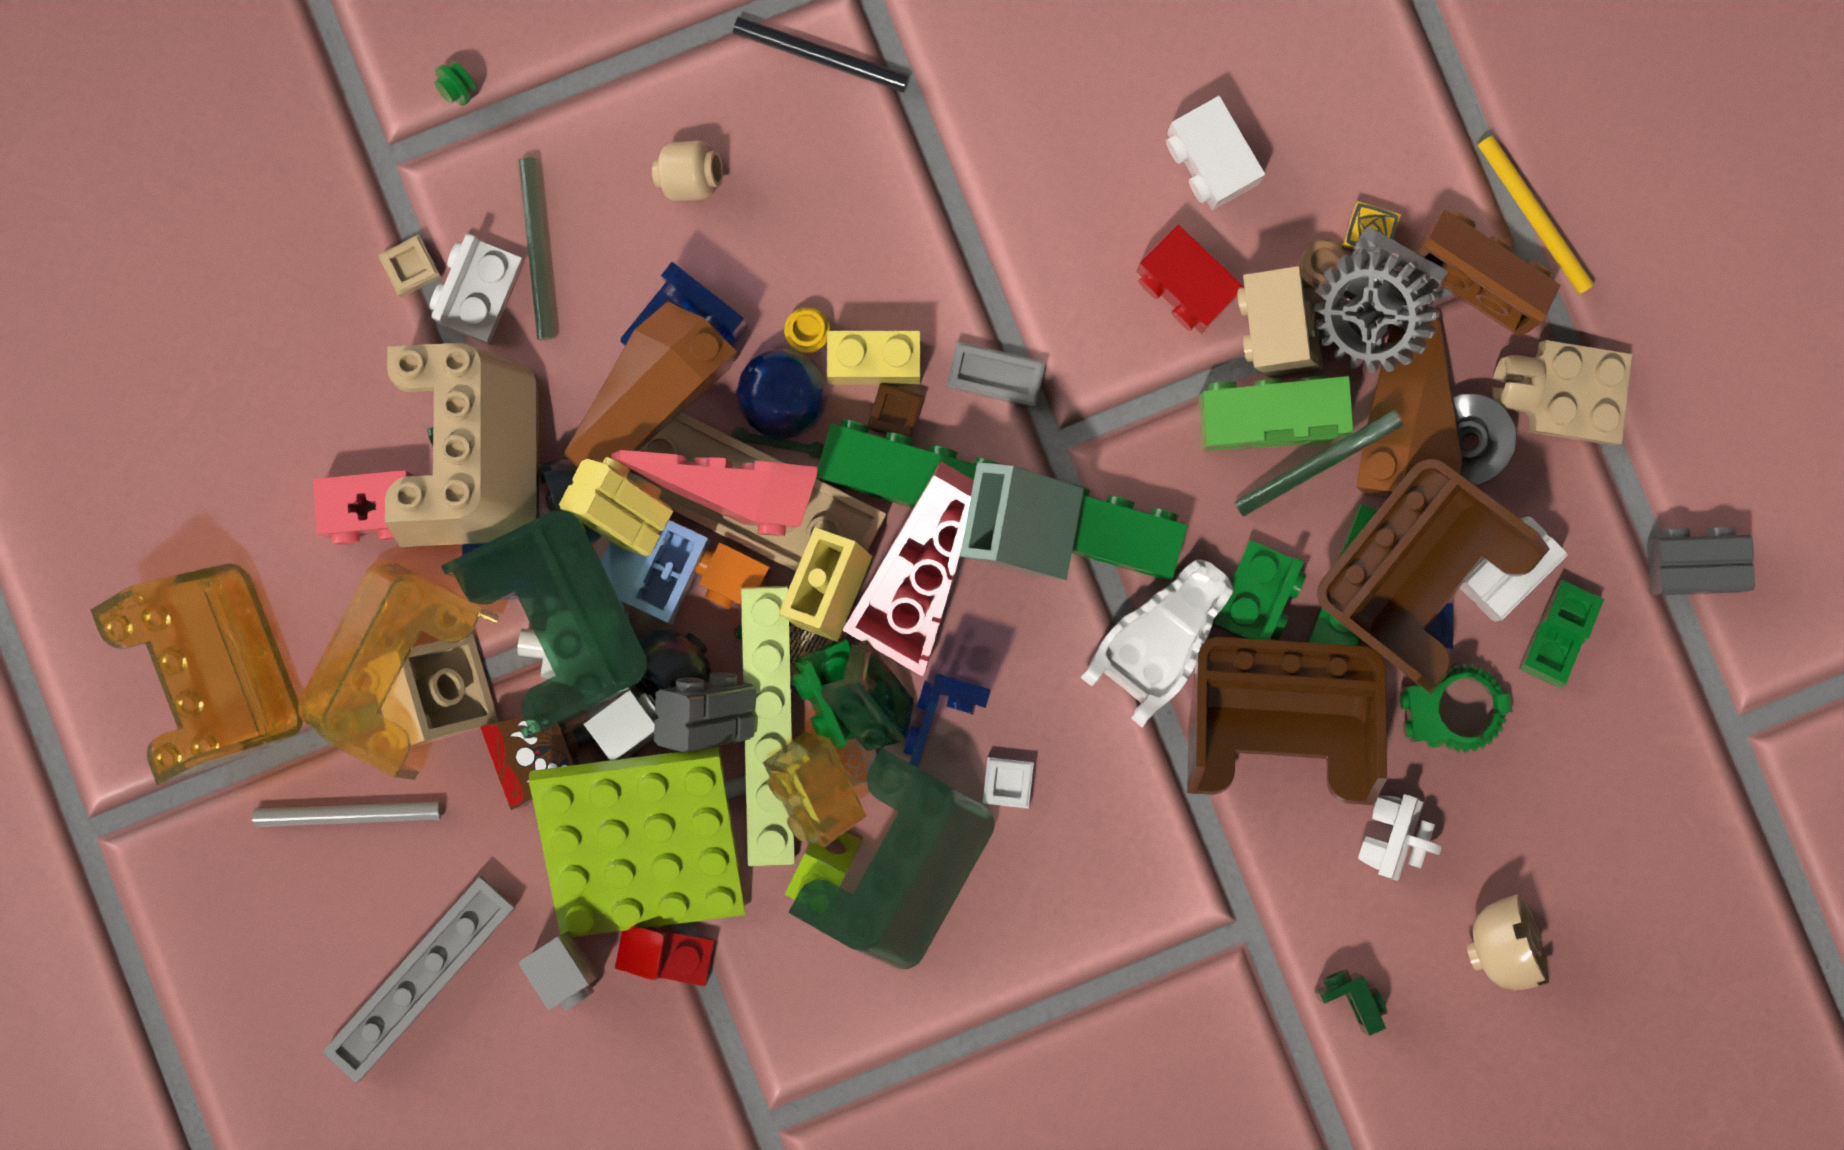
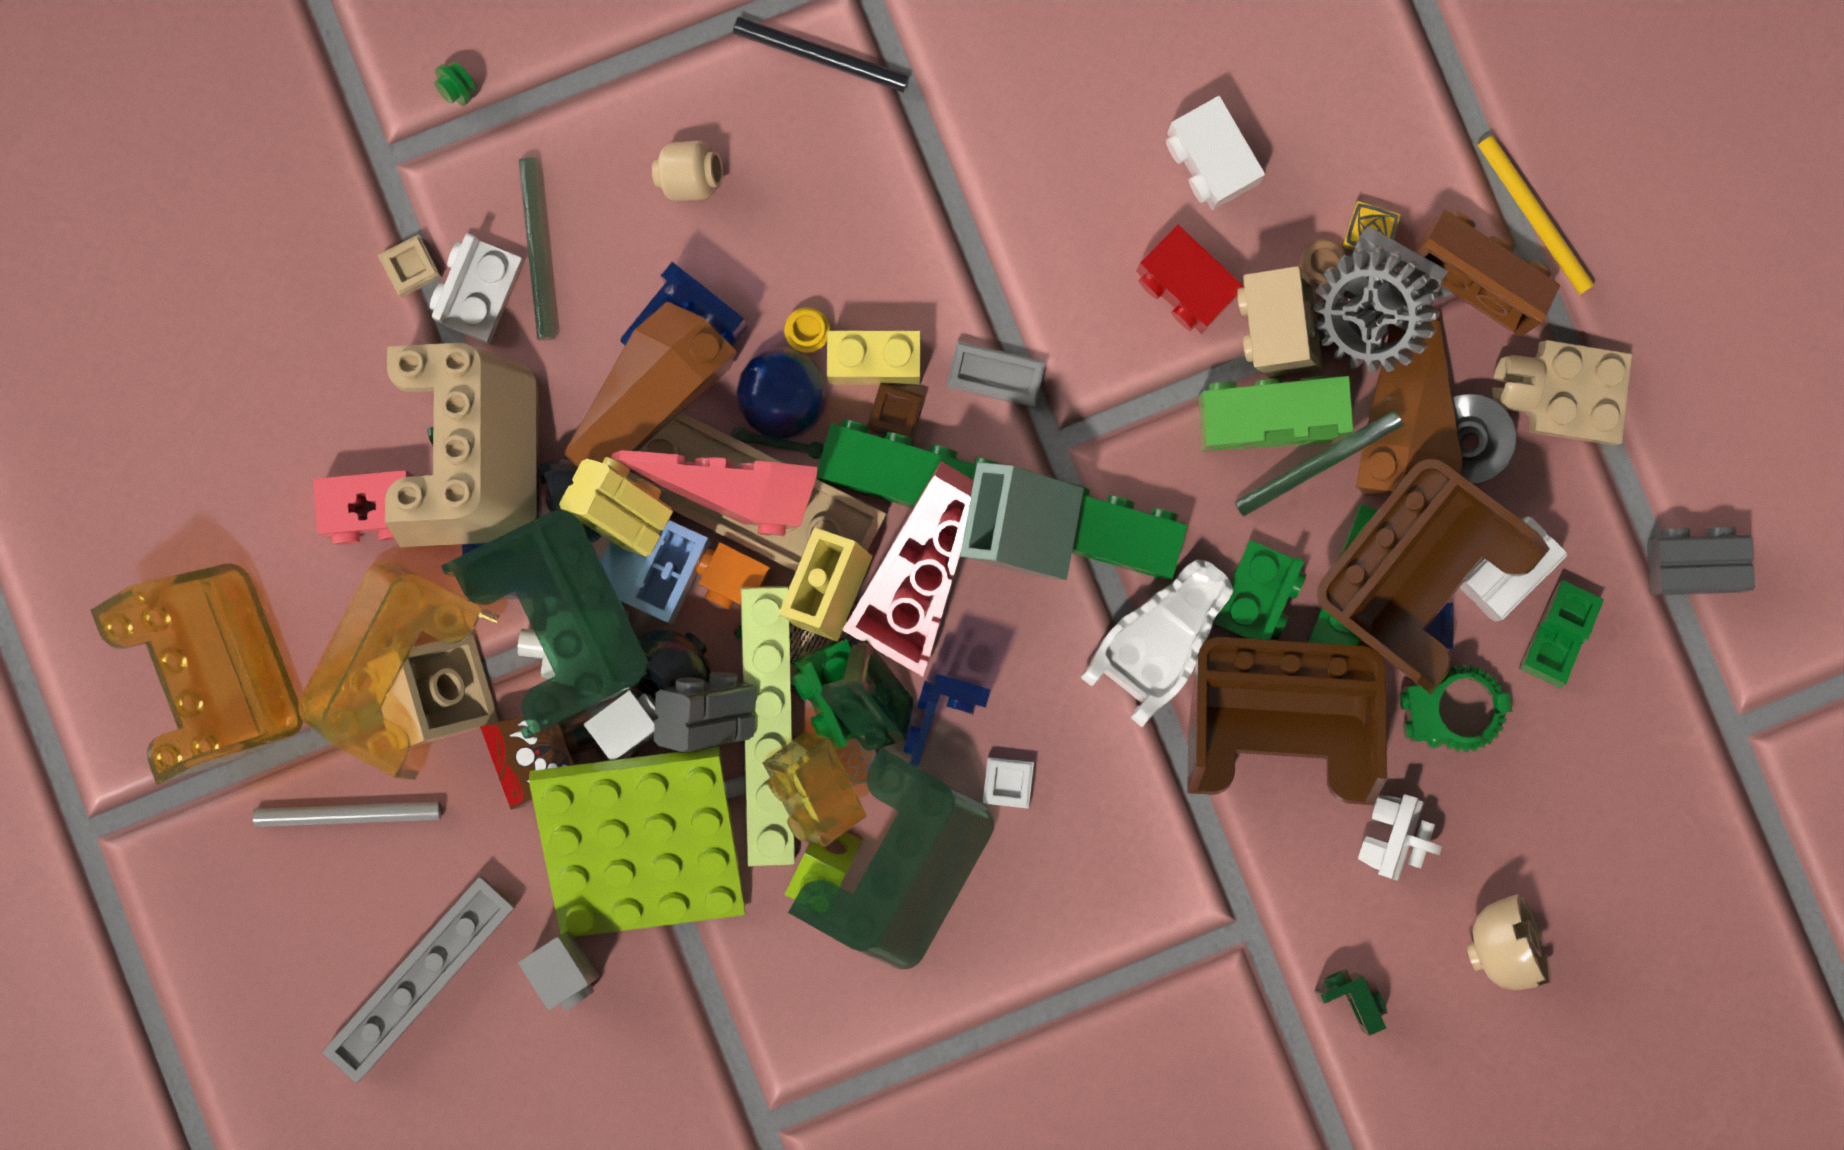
(665, 955): red slope -> none

